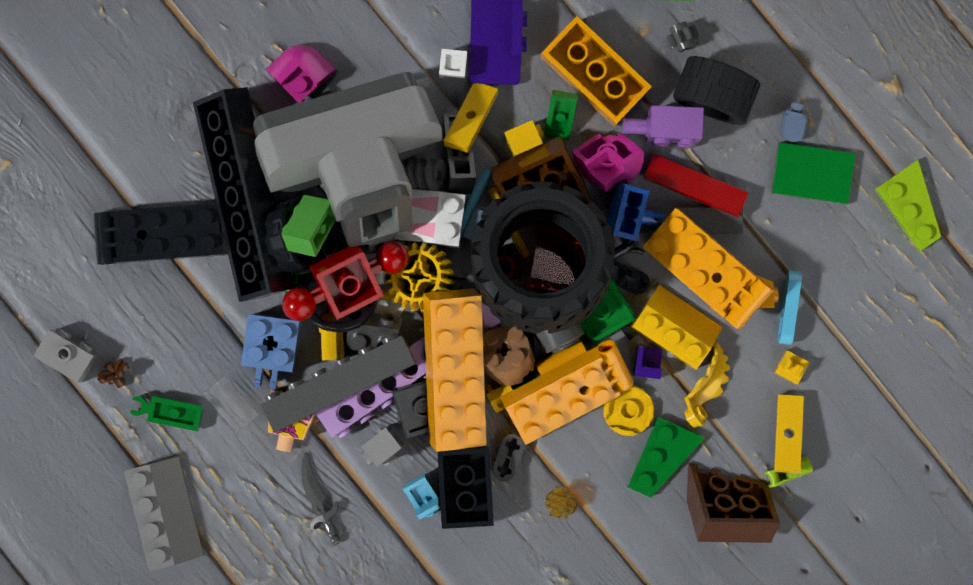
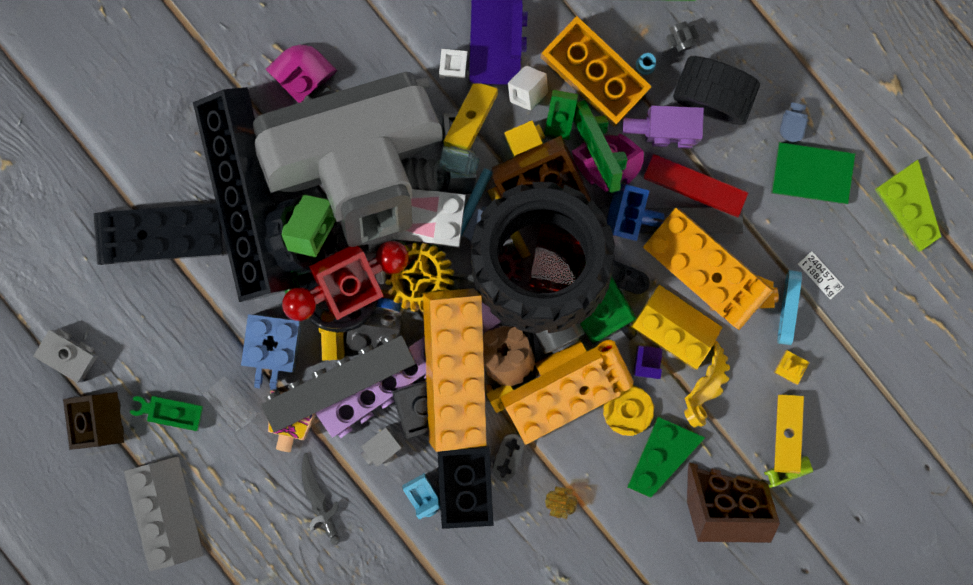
(93, 421): none -> dark brown slope
(114, 373): reddish brown plant -> none
(388, 305): none -> blue tile
(459, 161): none -> clear light blue brick
(528, 87): none -> white panel
(592, 130): none -> green hinge
(626, 248): black bar -> none
(641, 68): none -> medium azure pin
(821, 275): none -> white sticker

